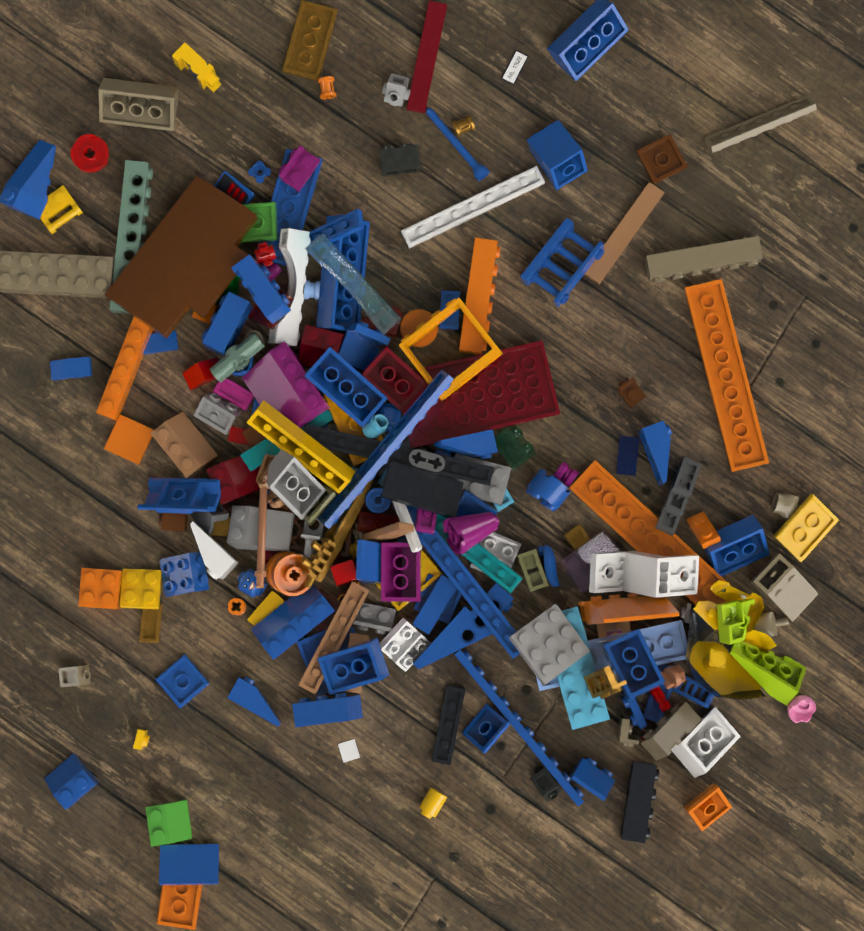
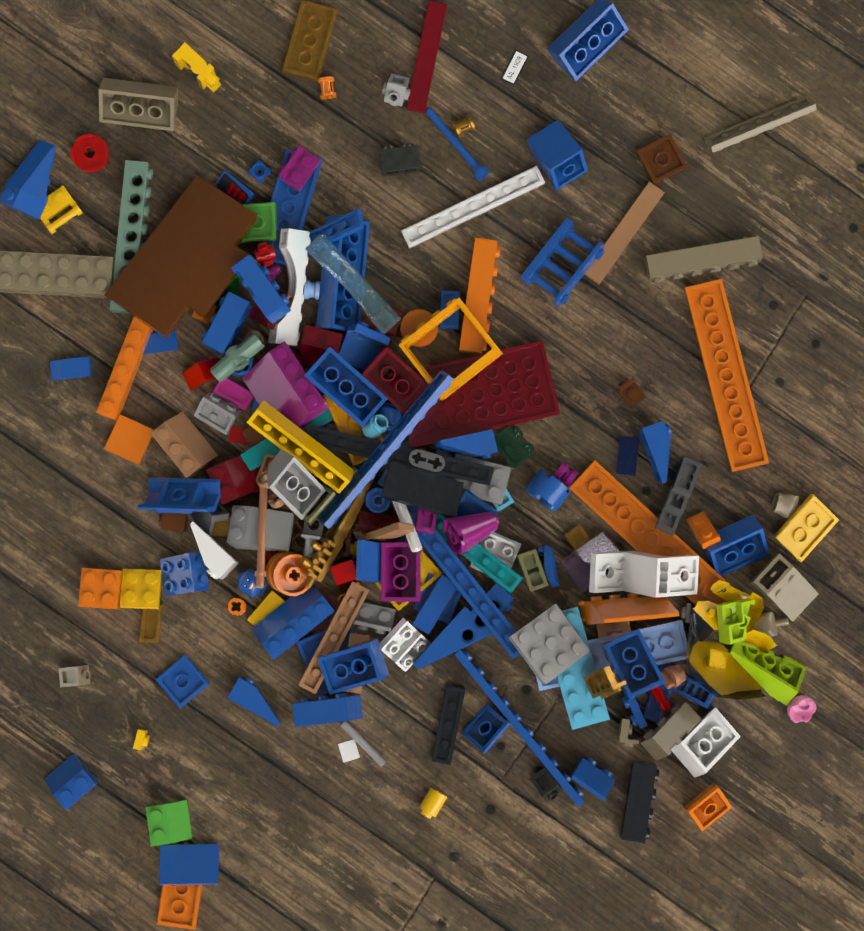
(363, 743): none -> light grey bar

